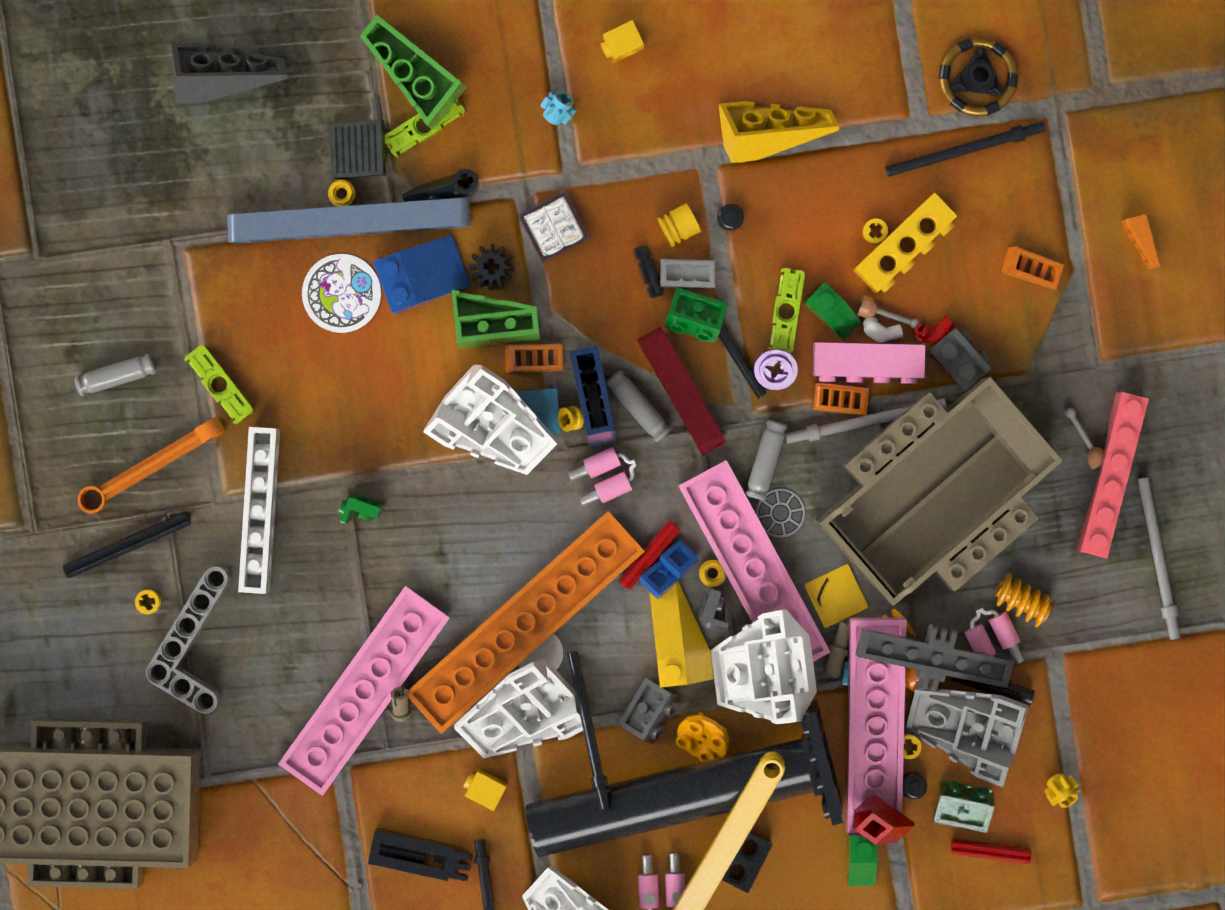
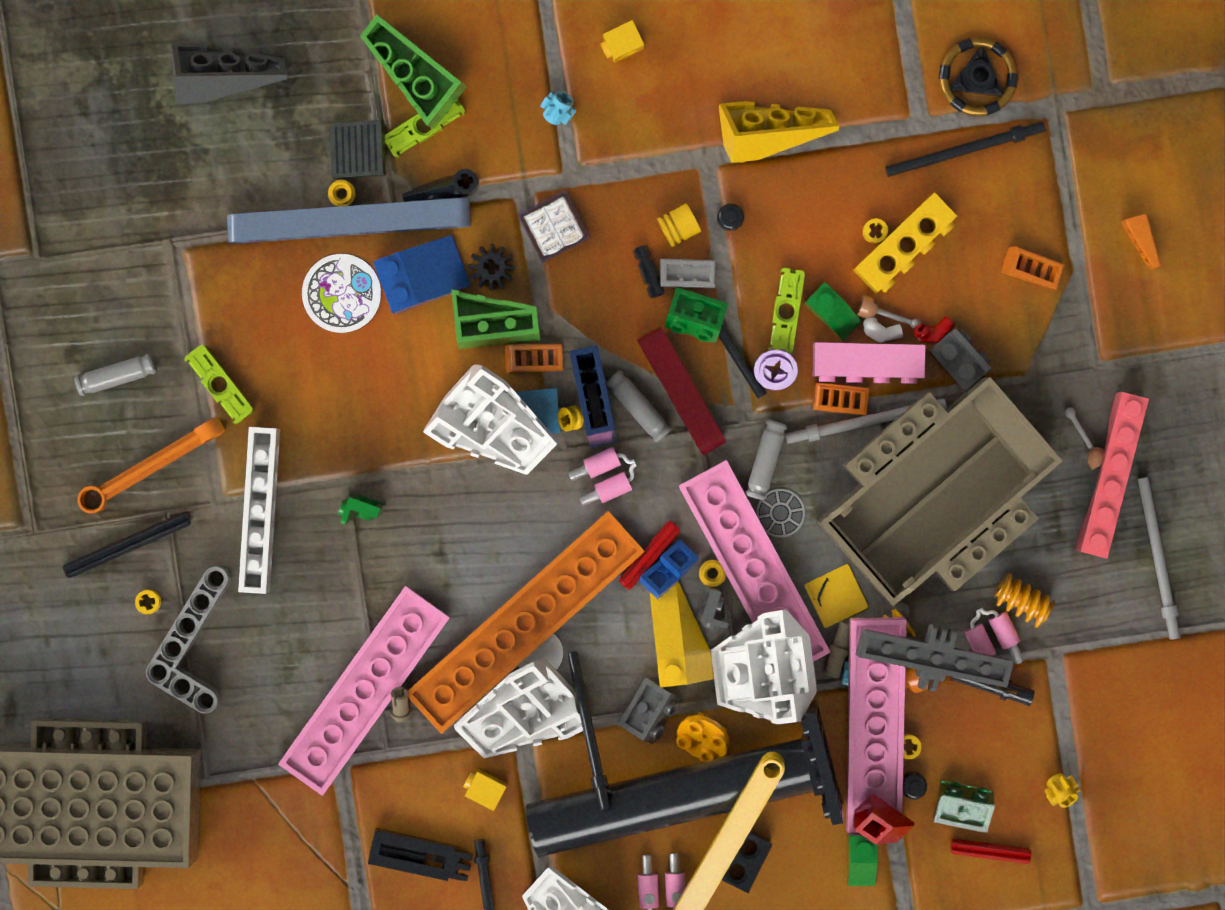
(971, 728): light grey wedge -> none

